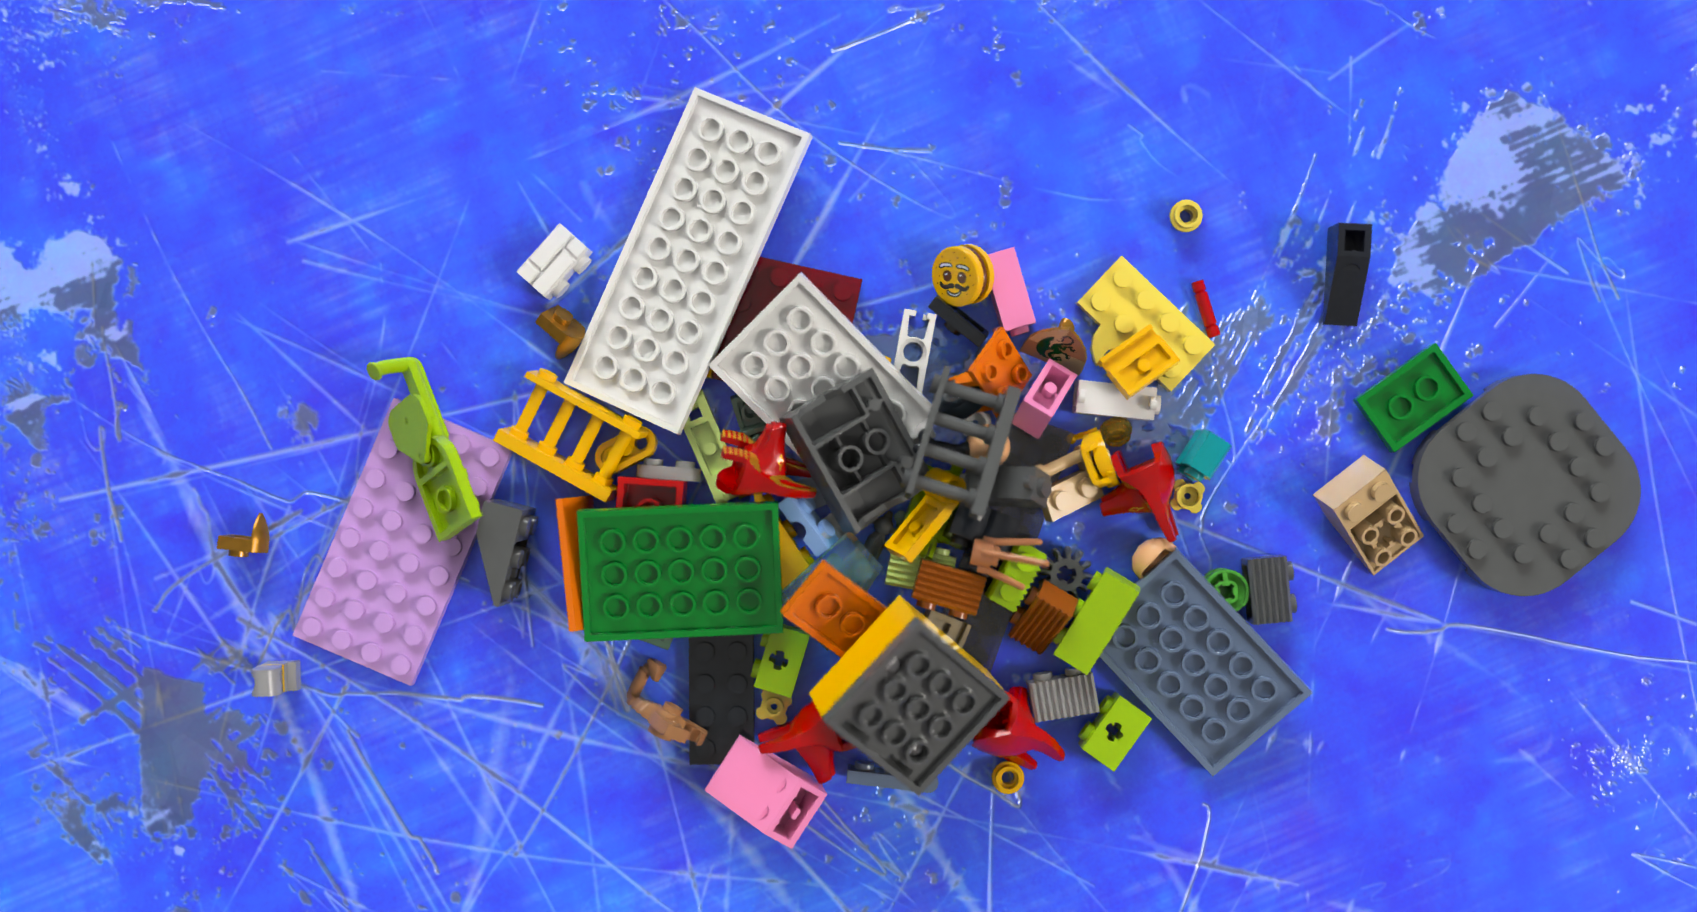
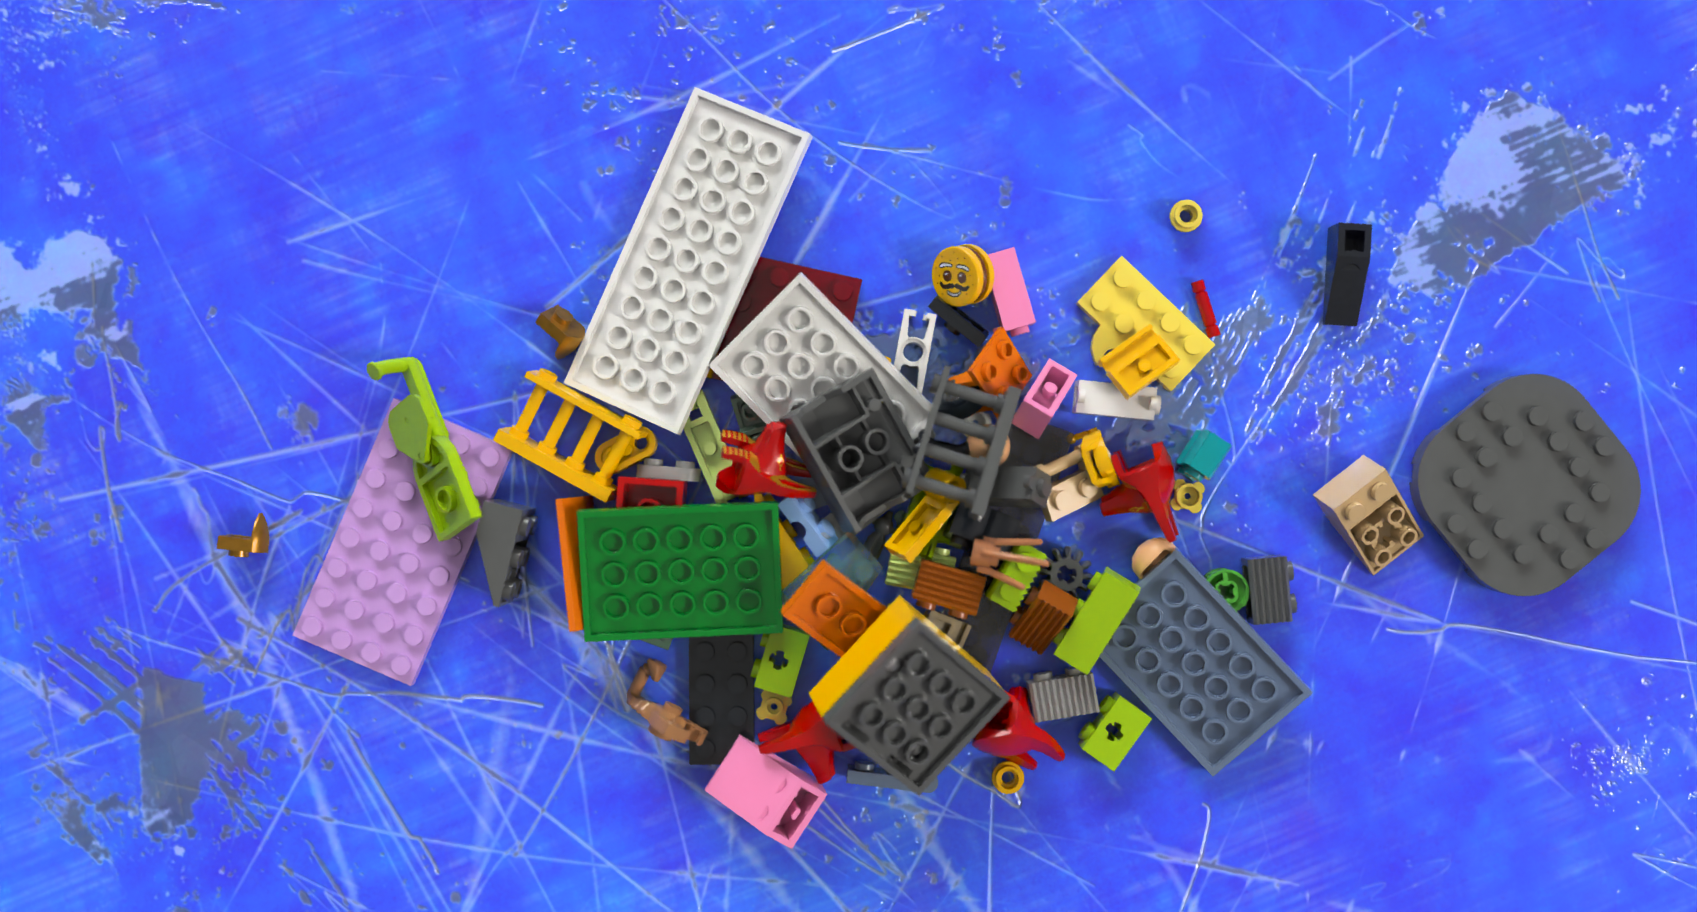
(276, 678): light grey leg -> none
(555, 262): white brick -> none
(1058, 344): shield -> none
(1116, 431): clear yellow plate -> none
(1413, 397): green plate -> none

